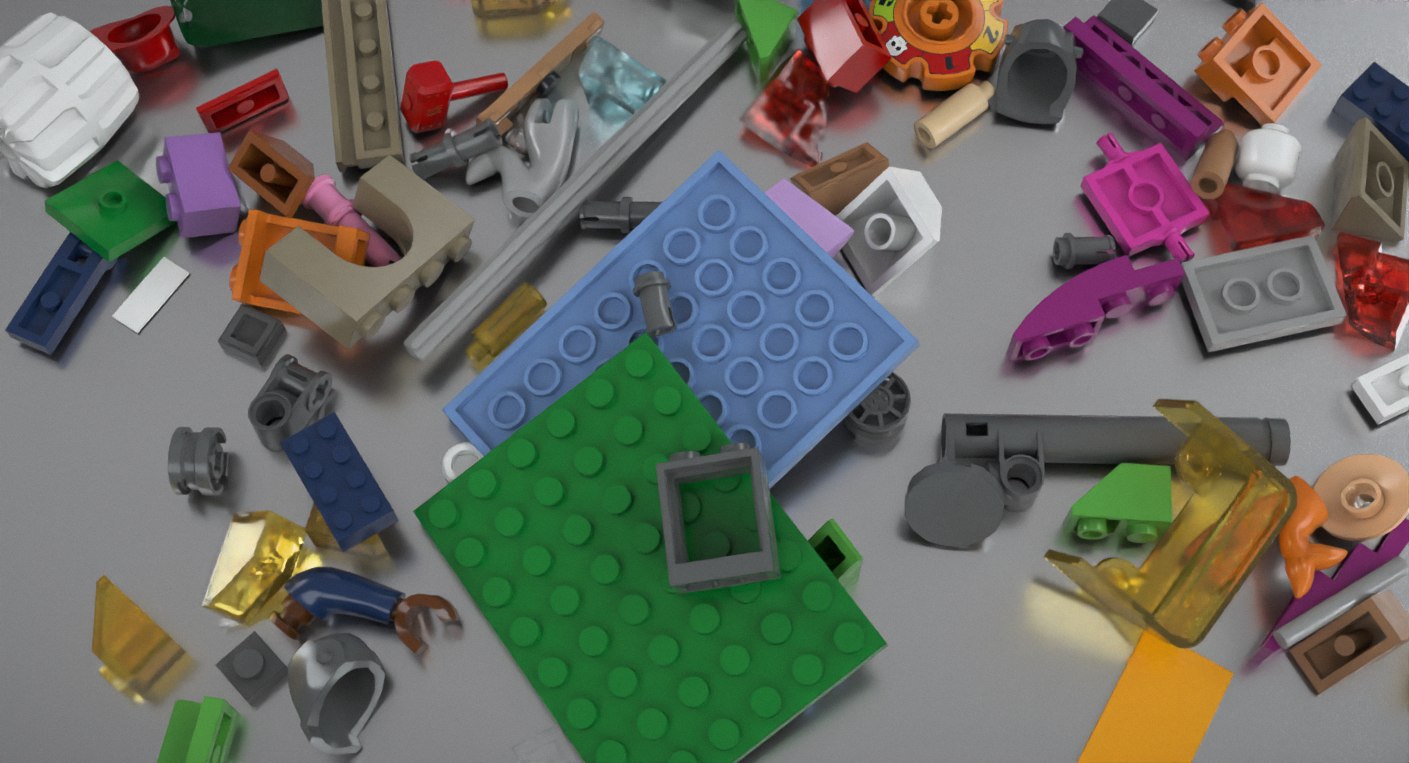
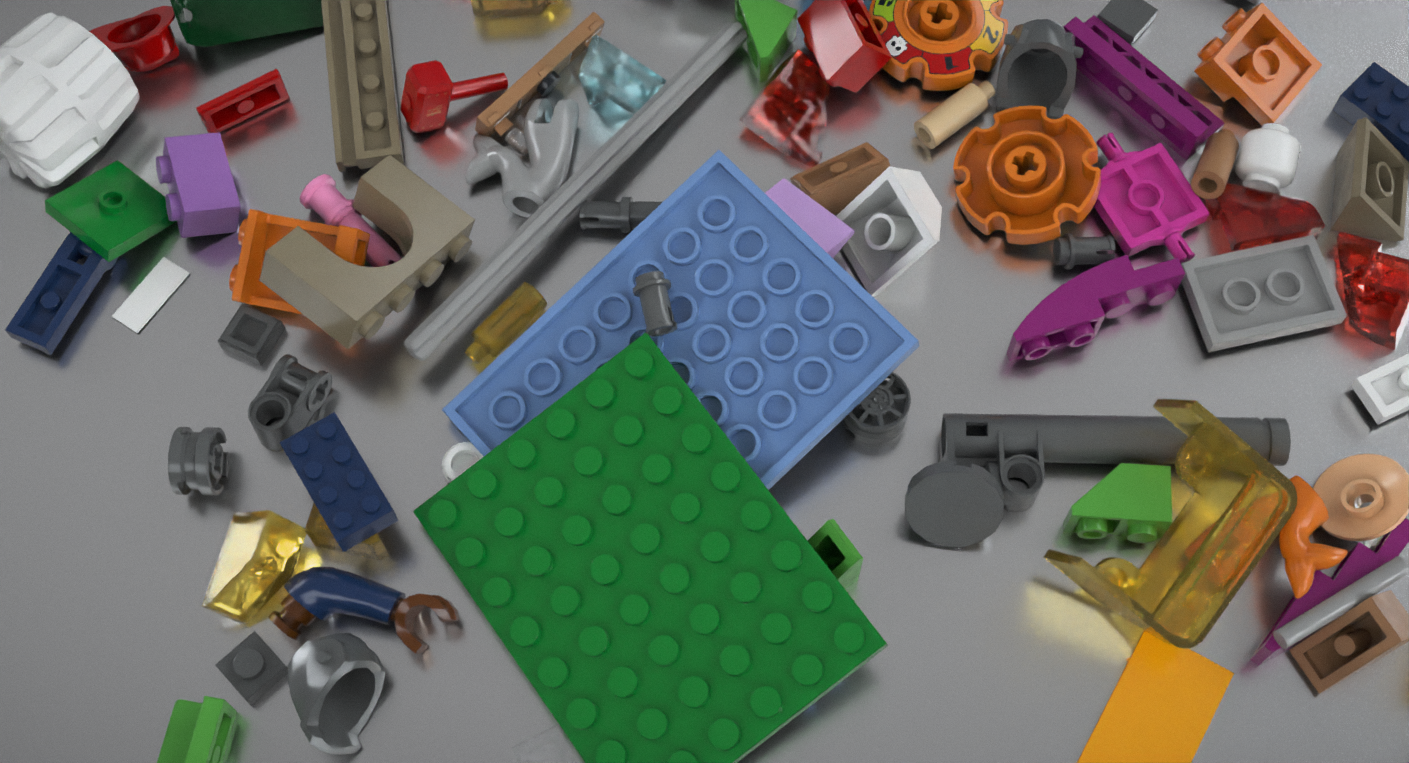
(129, 641): clear yellow slope -> none
(273, 171): dark orange slope -> none
(456, 149): dark grey pin -> none
(723, 571): dark grey window -> none
(1027, 174): none -> orange piece

